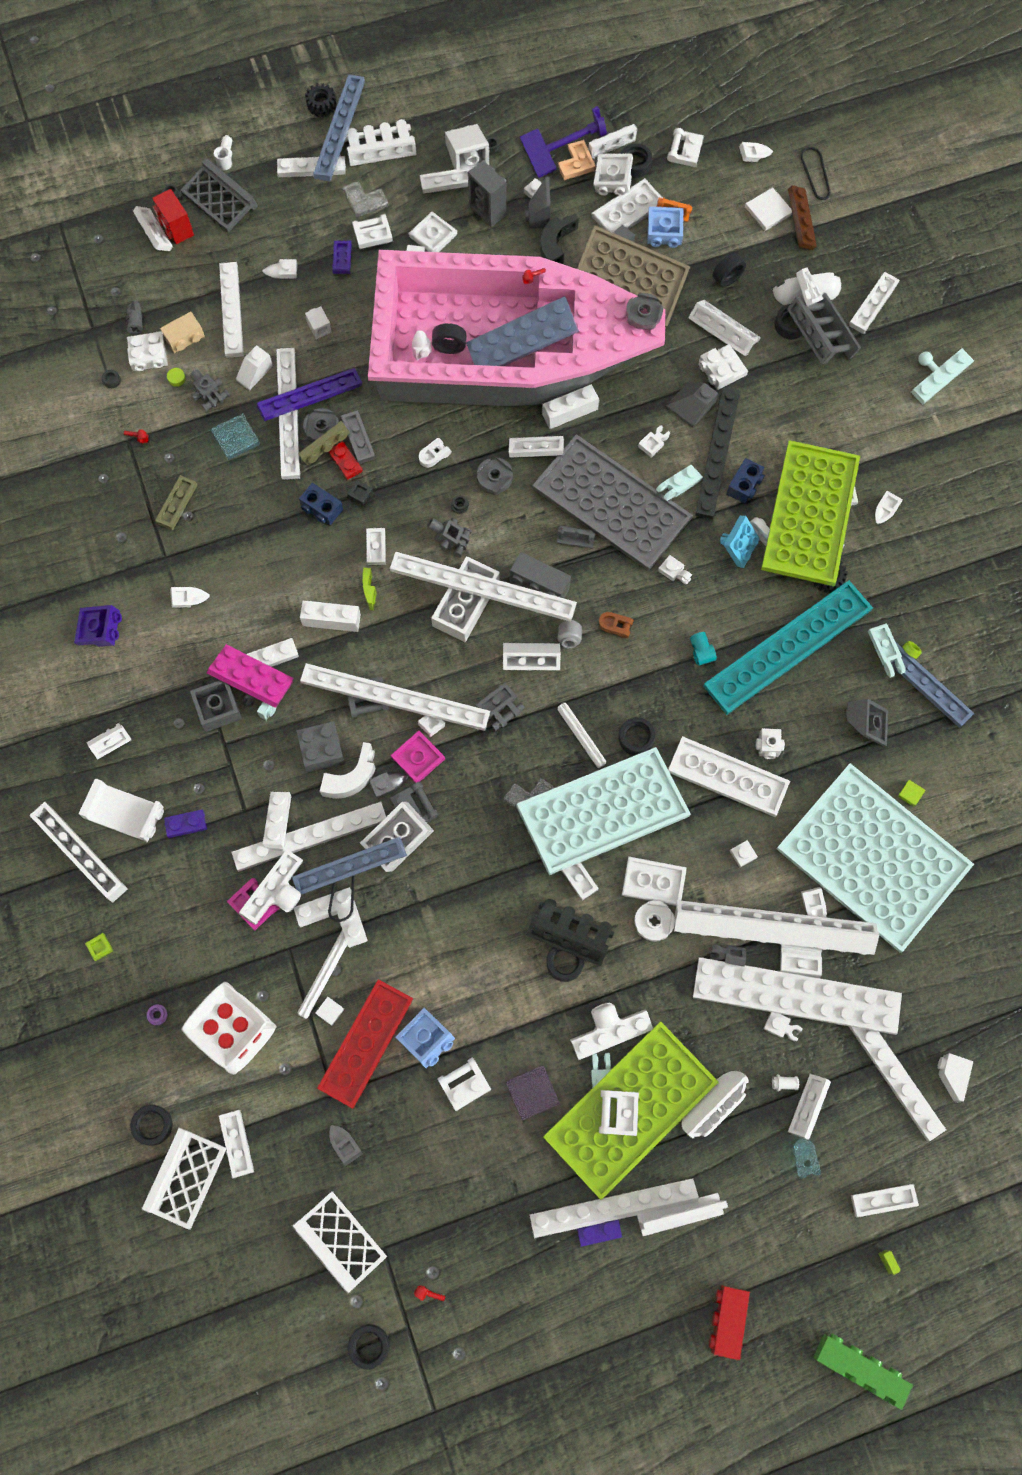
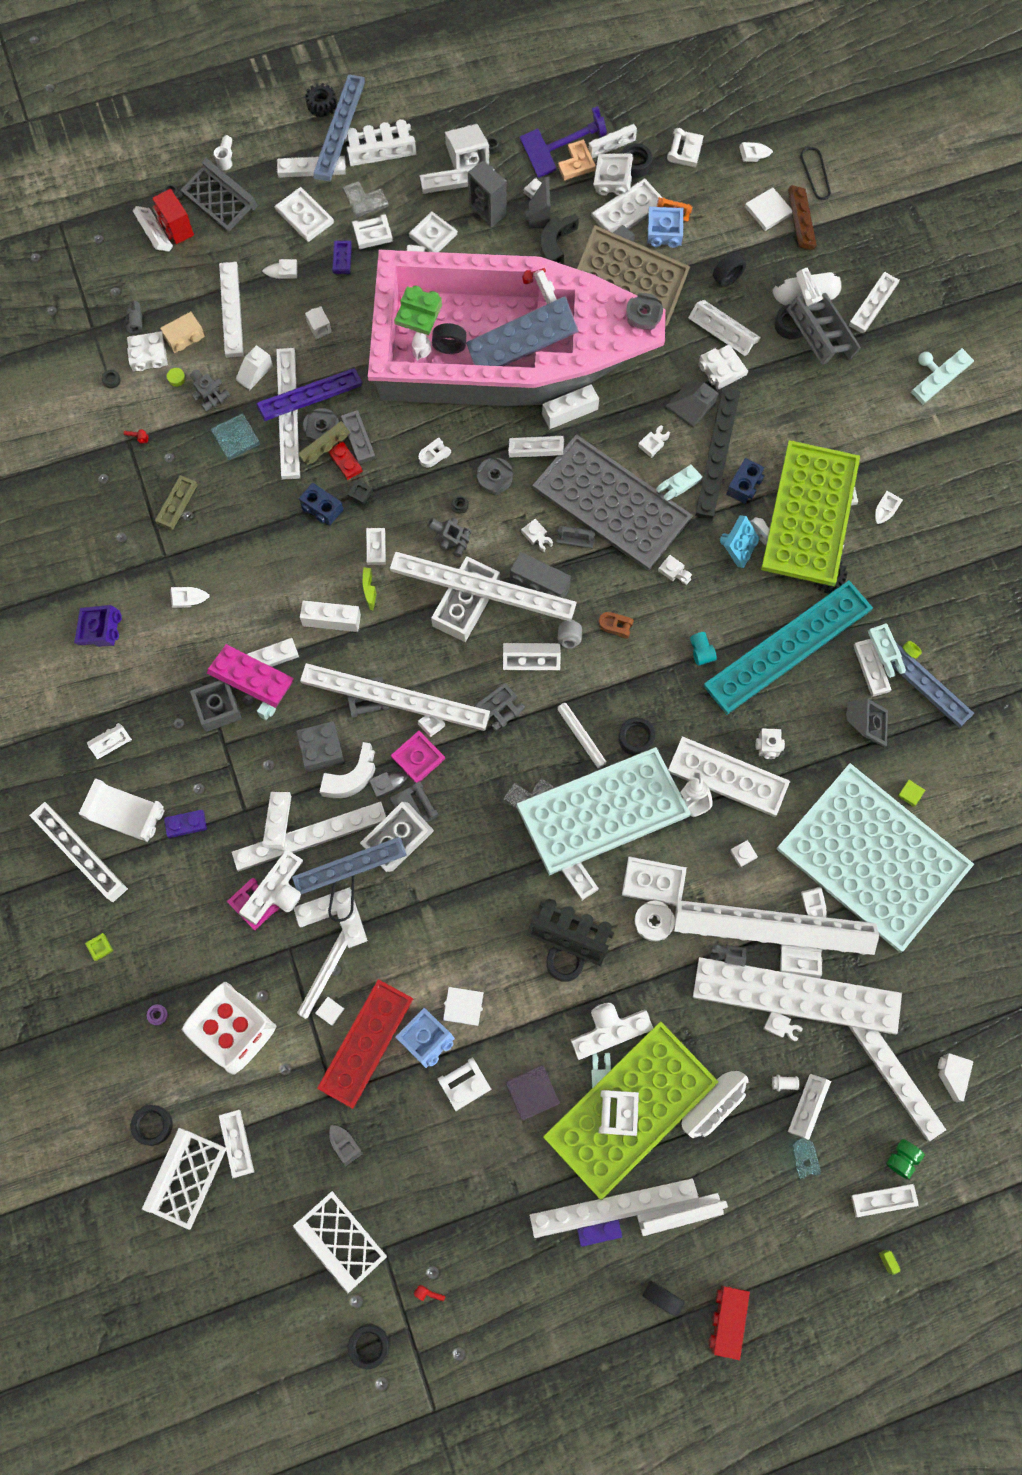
(304, 214): none -> white tile
(418, 310): none -> bright green plate
(463, 1006): none -> white piece
(536, 534): none -> white plate
(546, 287): none -> white plate
(663, 1298): none -> black tyre
(697, 795): none -> white piece
(863, 1371): bright green wedge -> none
(872, 668): none -> white plate
(905, 1159): none -> green wheel

